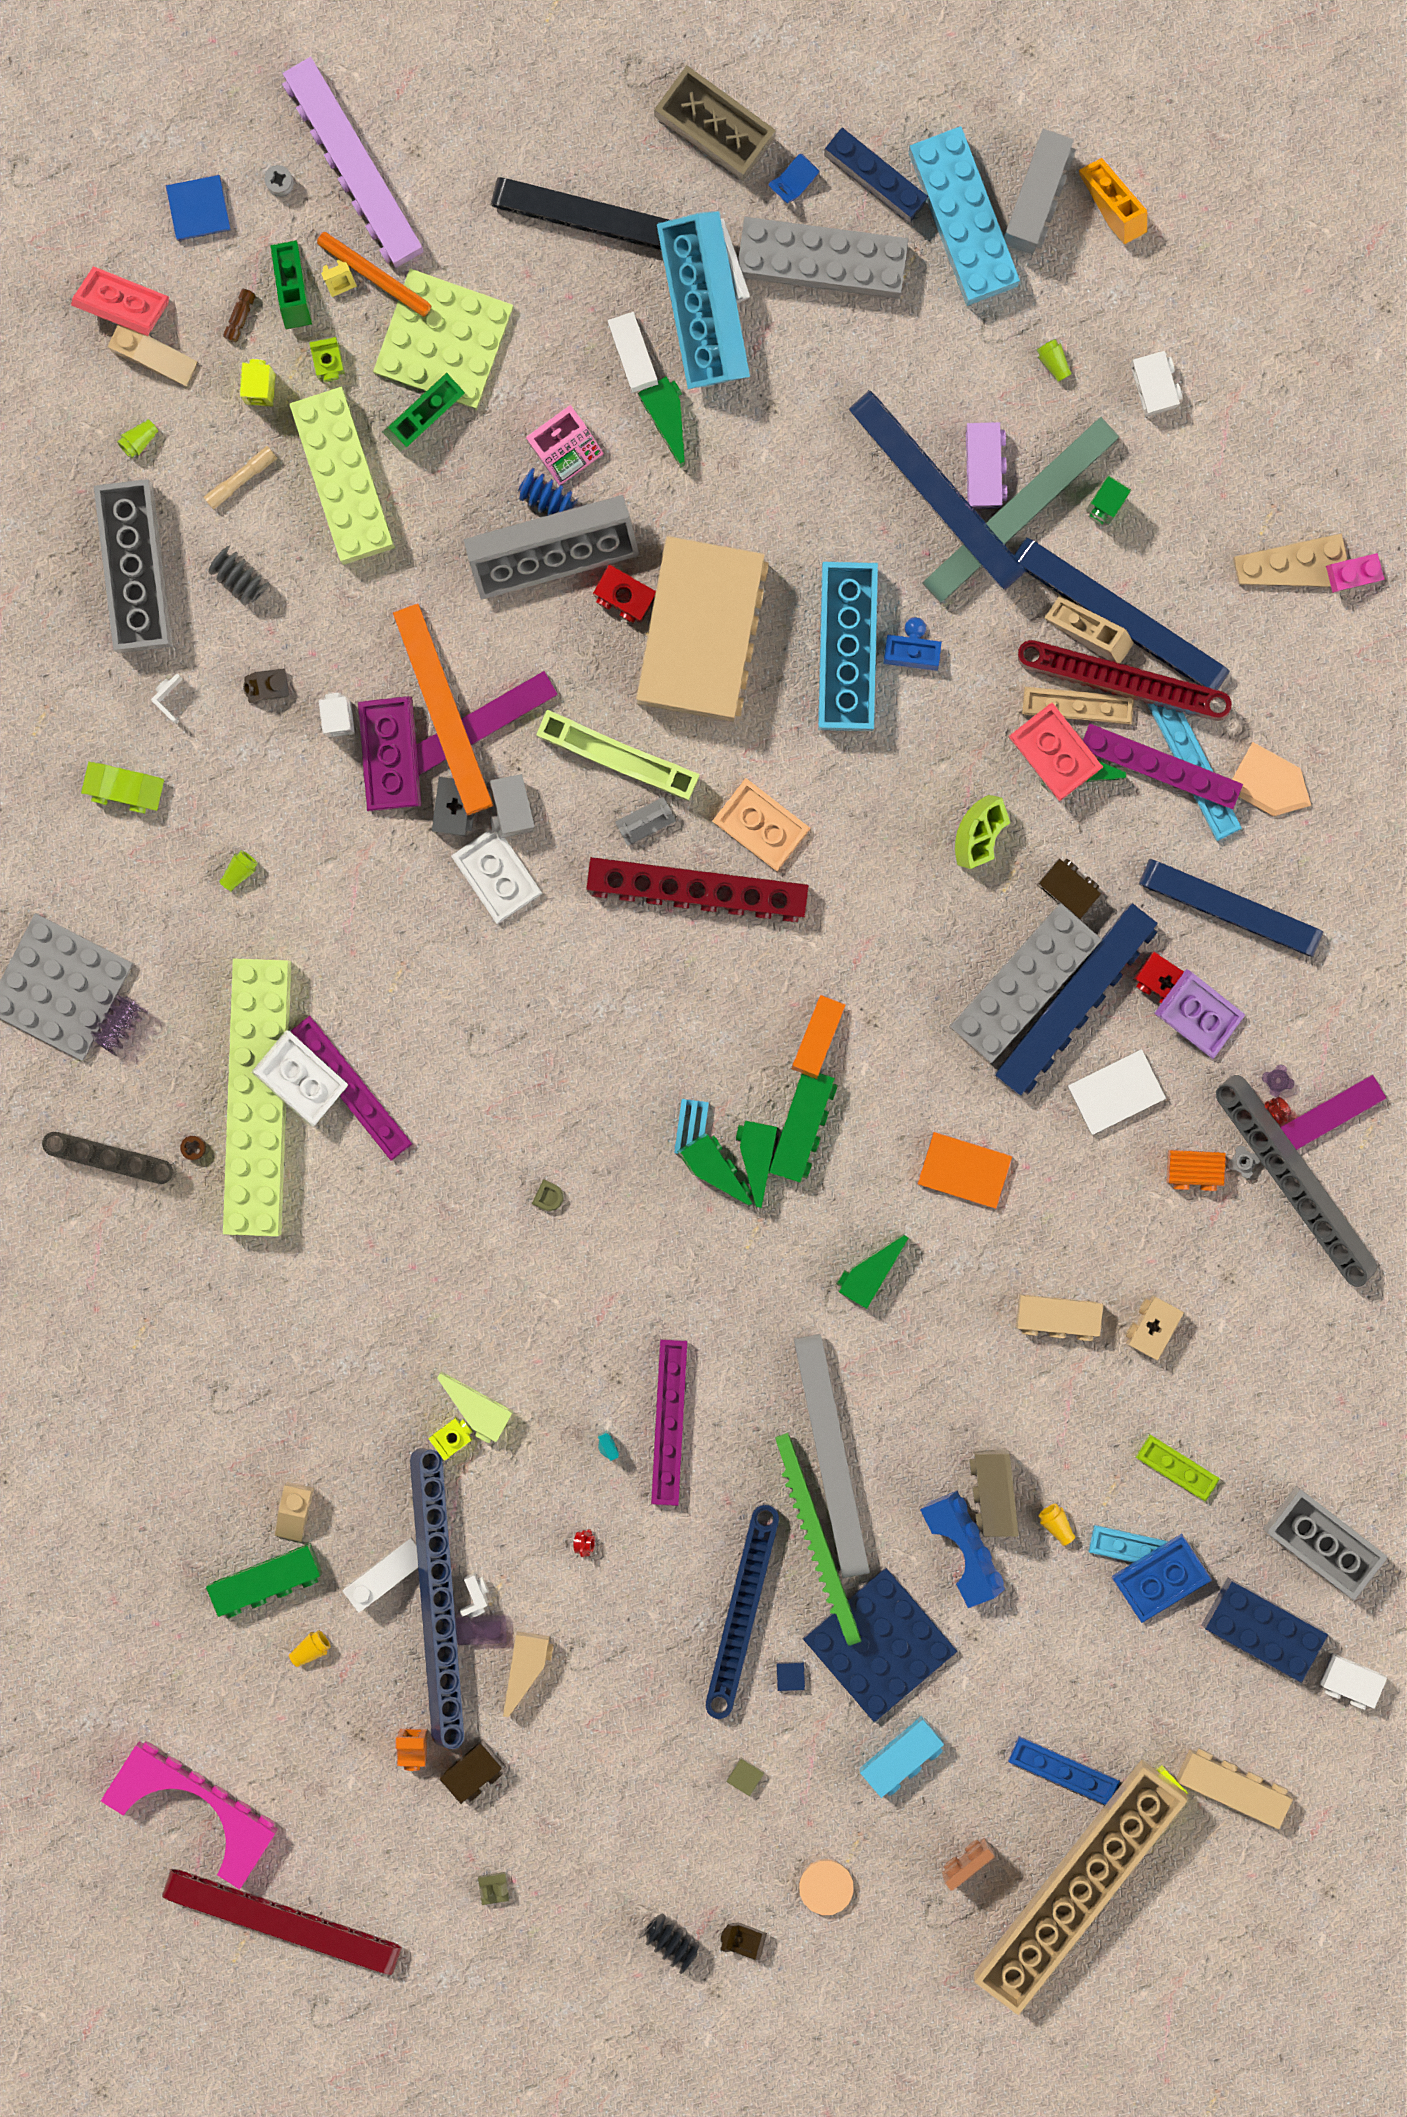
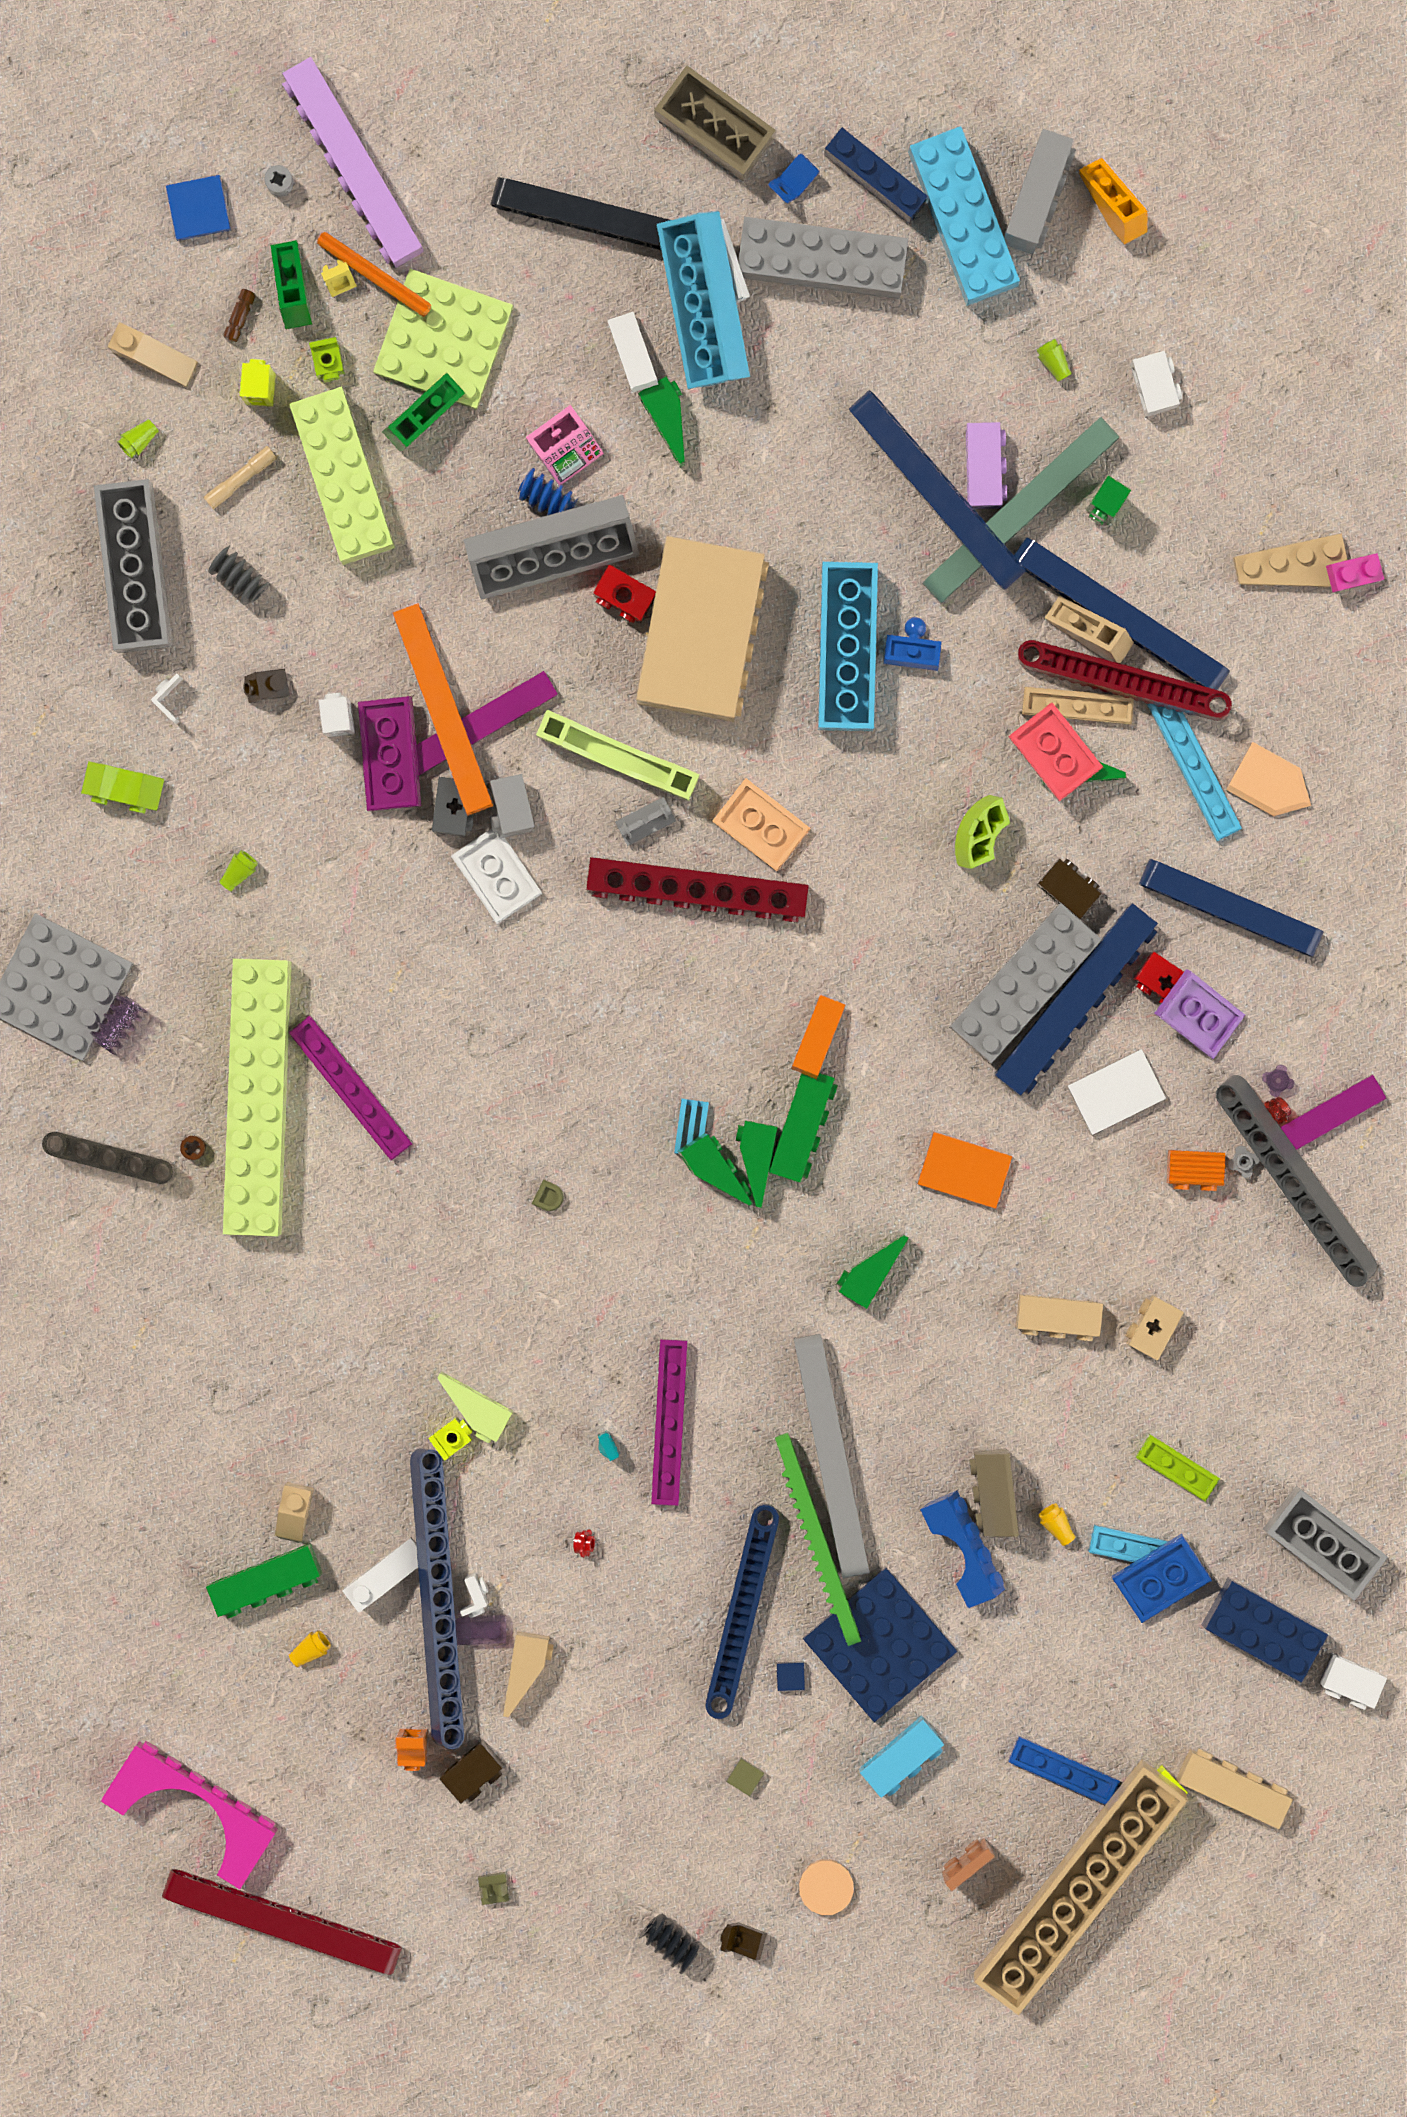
(120, 301): coral tile -> none
(299, 1078): white tile -> none
(1162, 766): magenta plate -> none

